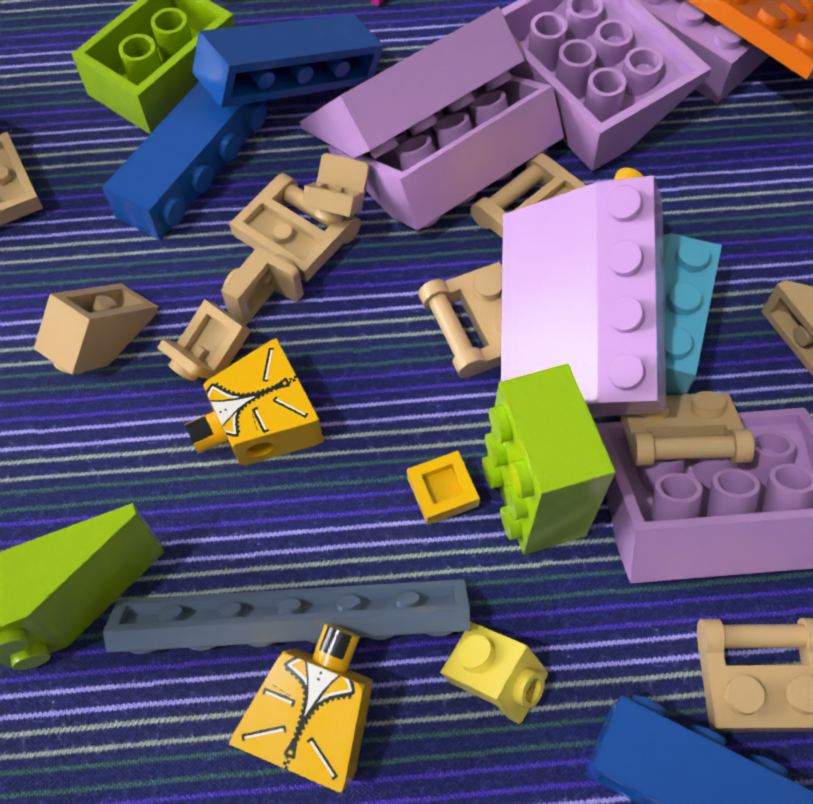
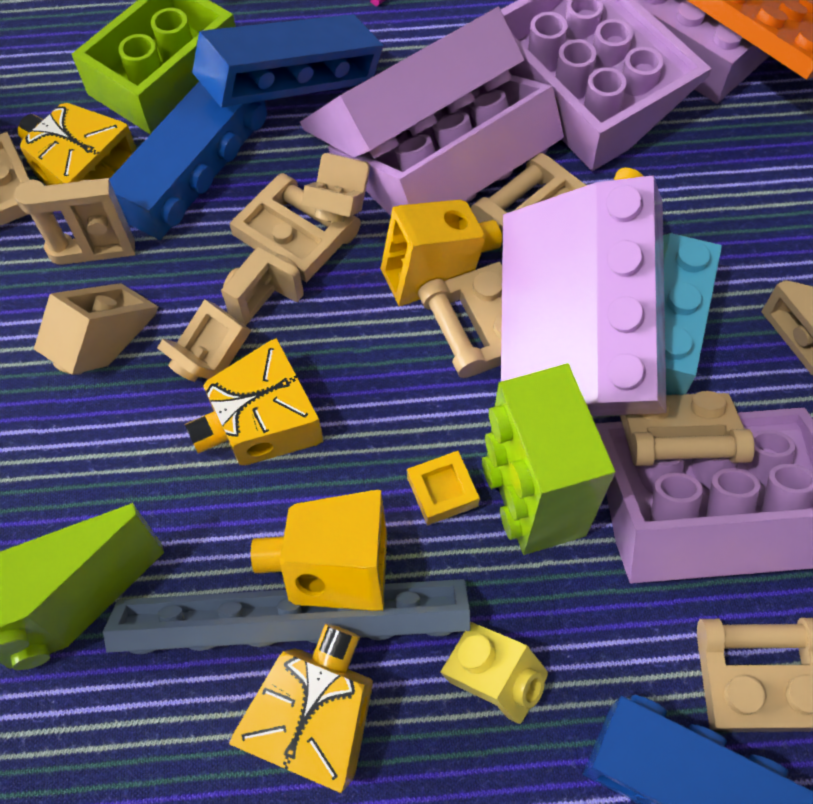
(74, 145): none -> yellow torso
(90, 213): none -> tan plate
(330, 552): none -> yellow torso
(433, 244): none -> yellow torso

